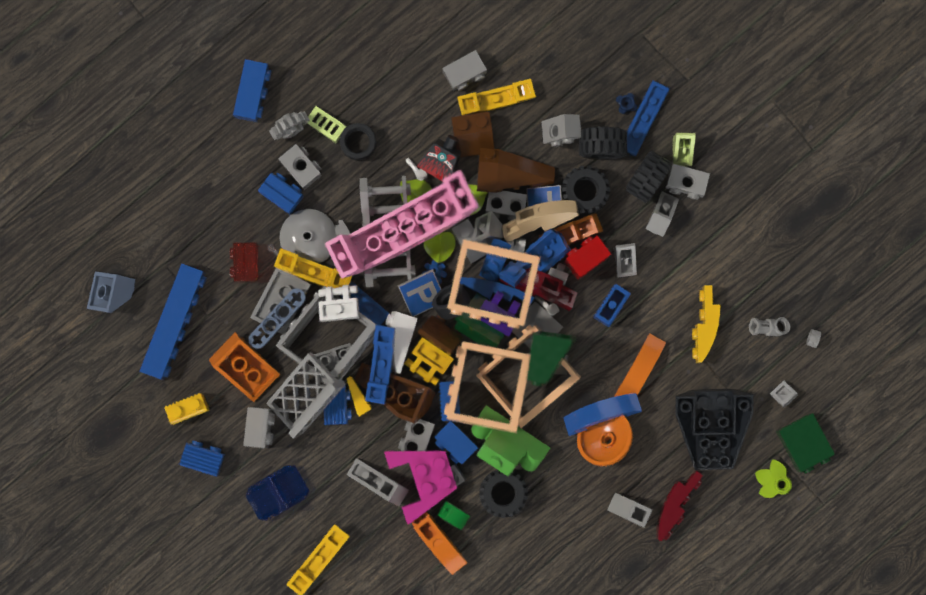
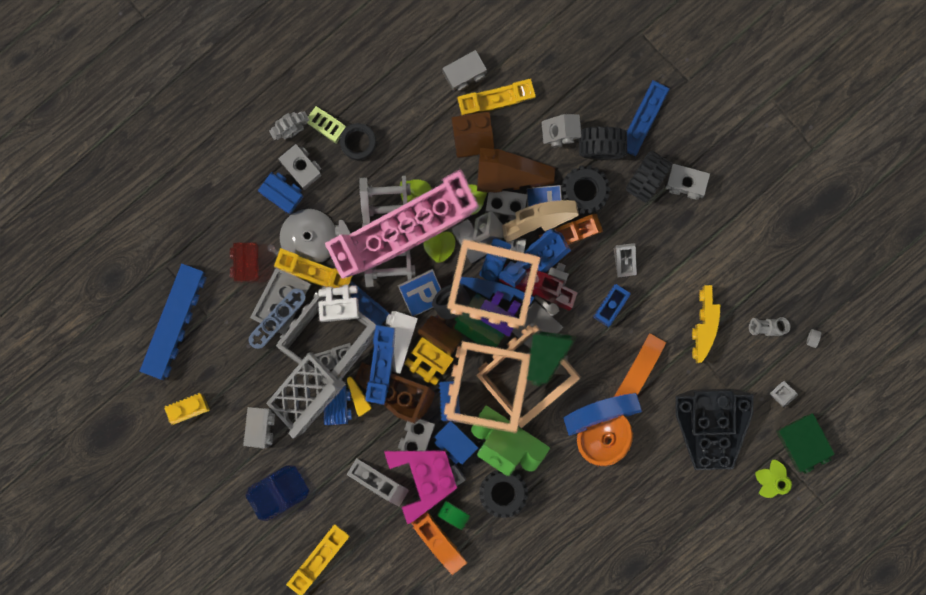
(109, 292): sand blue slope -> none
(201, 458): blue brick -> none
(244, 367): orange slope -> none
(252, 91): blue brick -> none
(420, 174): white hand -> none
(439, 270): blue plant -> none
(441, 158): torso -> none
(587, 257): red brick -> none
(626, 98): dark blue plate -> none
(629, 510): light grey slope -> none
(662, 214): light grey slope -> none
(671, 512): dark red slope -> none
(683, 148): yellowish green slope -> none

